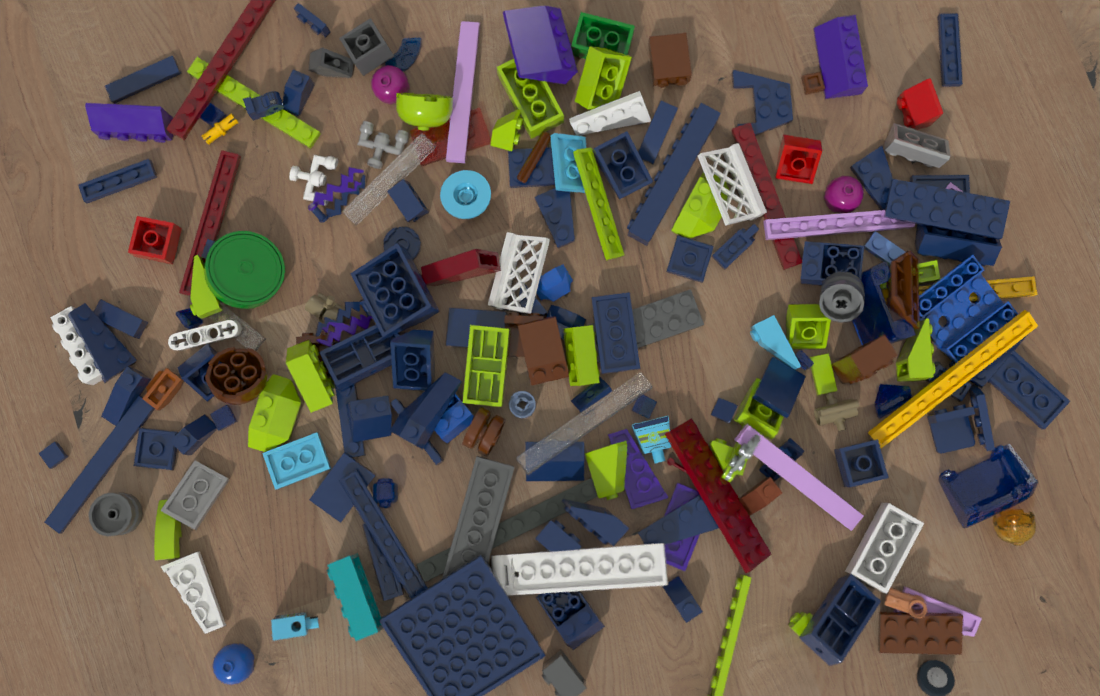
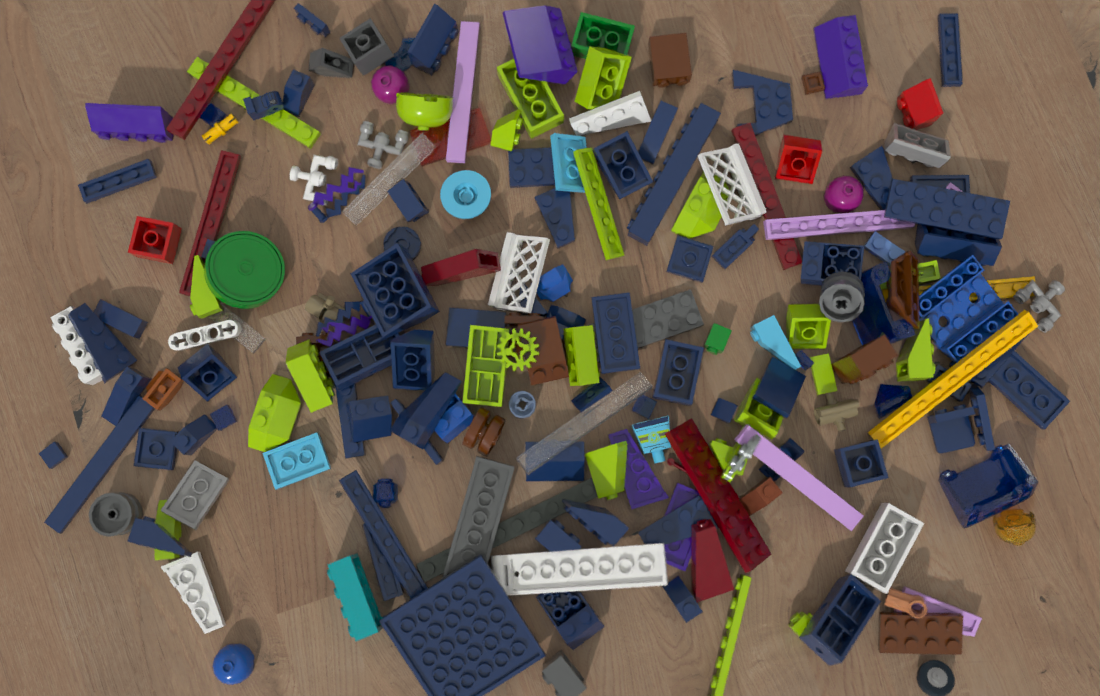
(142, 79): dark blue tile -> none
(155, 536): none -> dark blue slope
(188, 319): clear blue slope -> none
(245, 379): reddish brown cylinder -> none
(284, 627): medium azure torso -> none
(331, 495): dark blue tile -> none
(433, 40): none -> dark blue slope
(526, 348): none -> lime gear
(534, 157): reddish brown axle -> none
(677, 372): none -> dark blue brick
(708, 565): none -> dark red slope
(717, 339): none -> green brick
(1041, 302): none -> light grey piece

